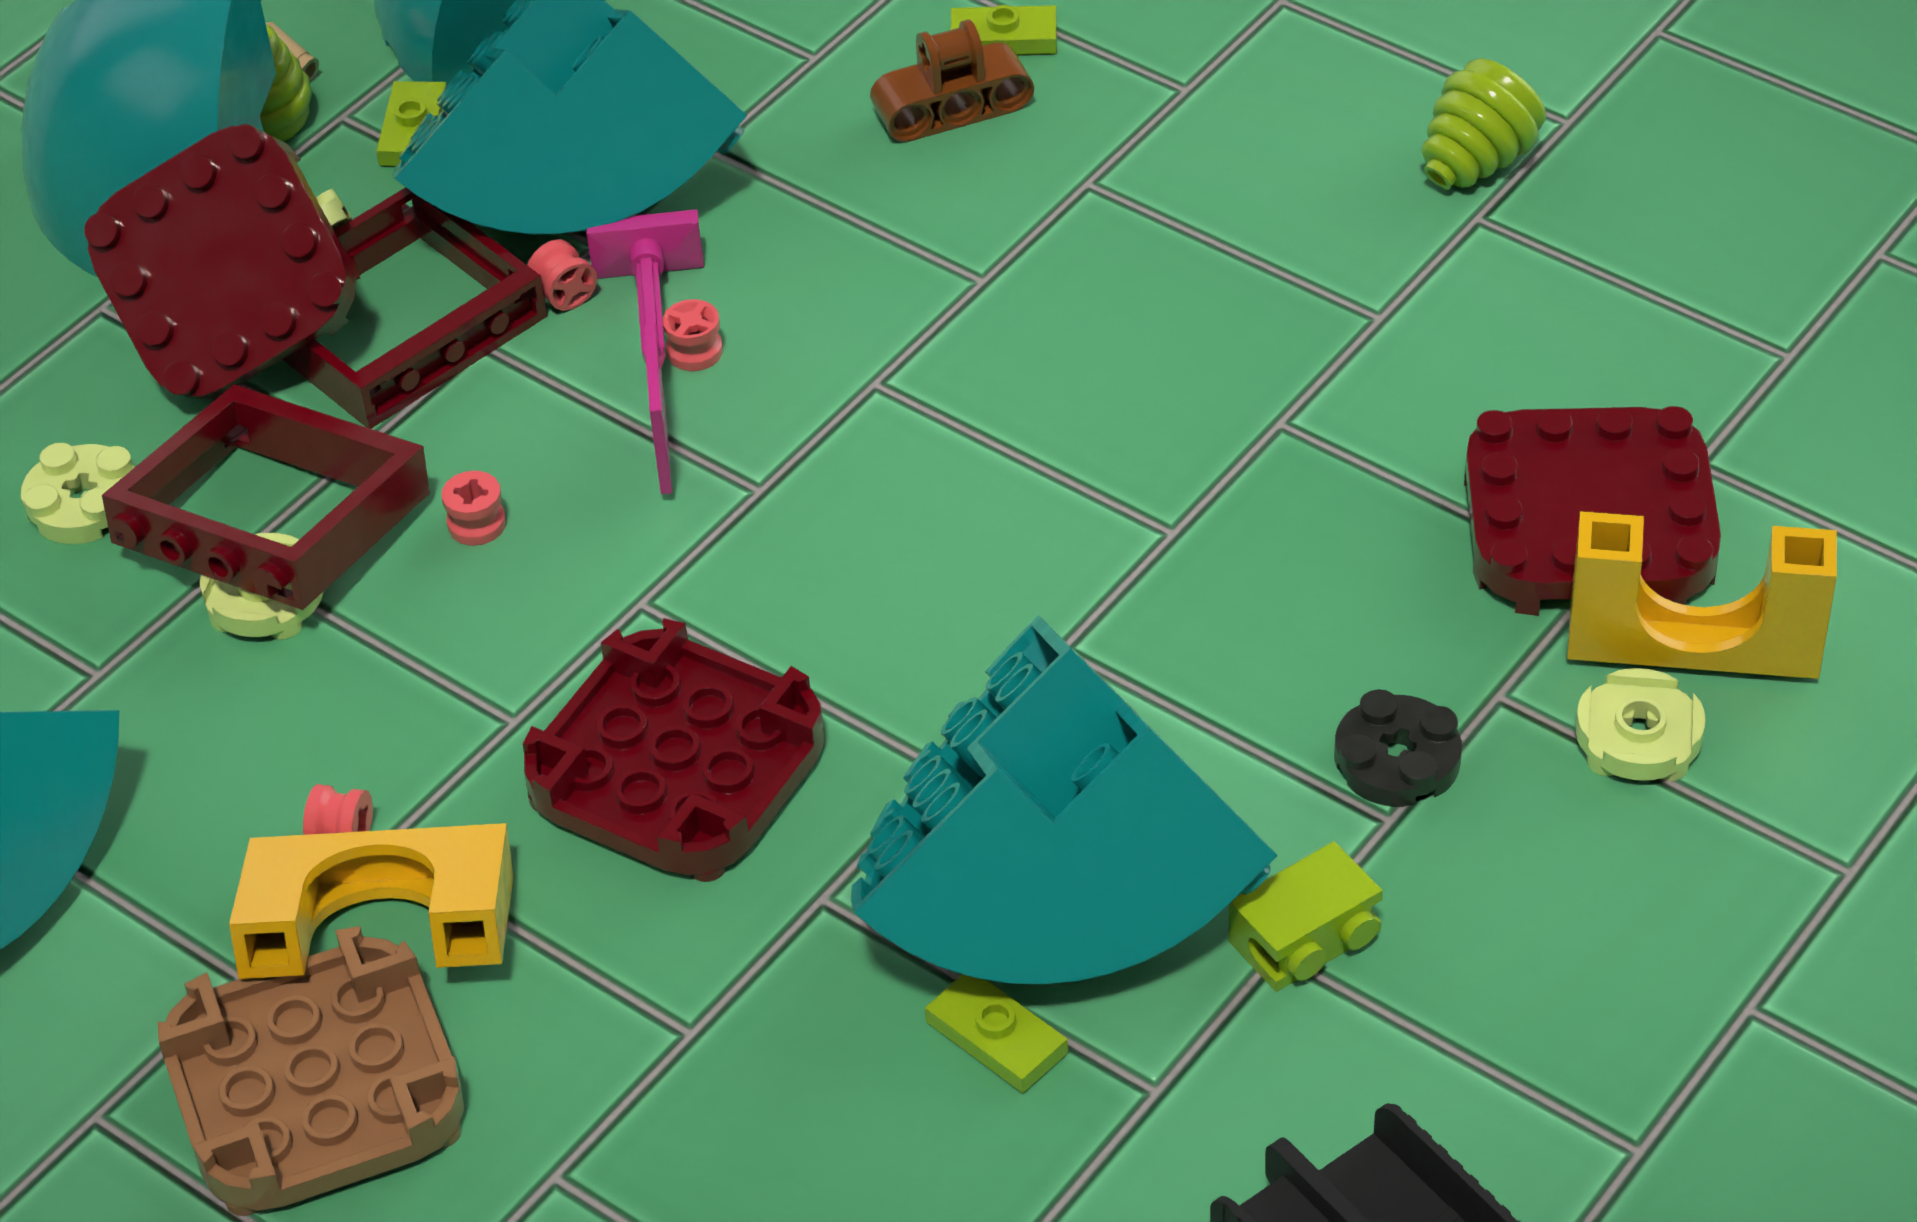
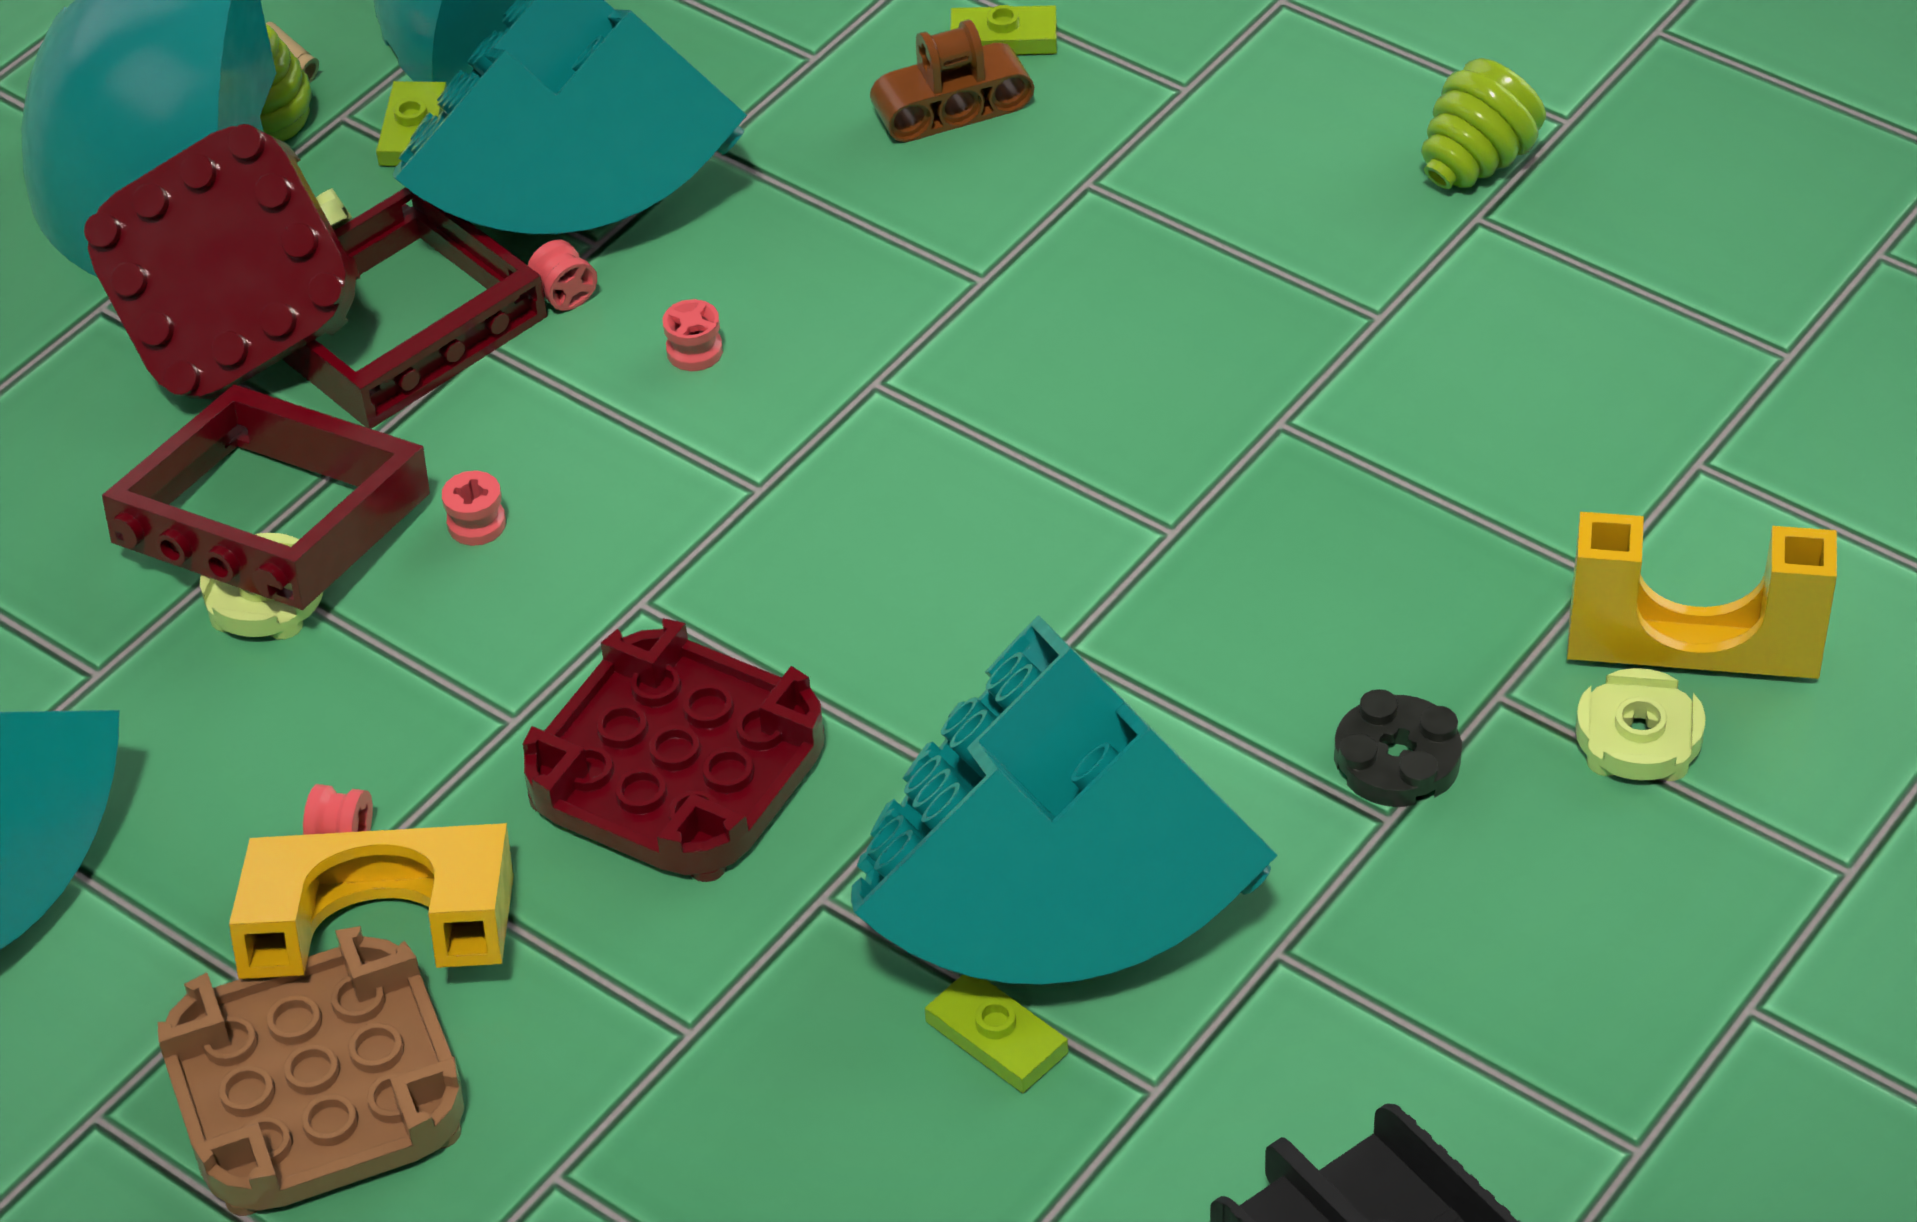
(62, 472): yellowish green plate -> none
(645, 249): dark pink piece -> none
(1305, 916): lime brick -> none
(1543, 466): dark red plate -> none

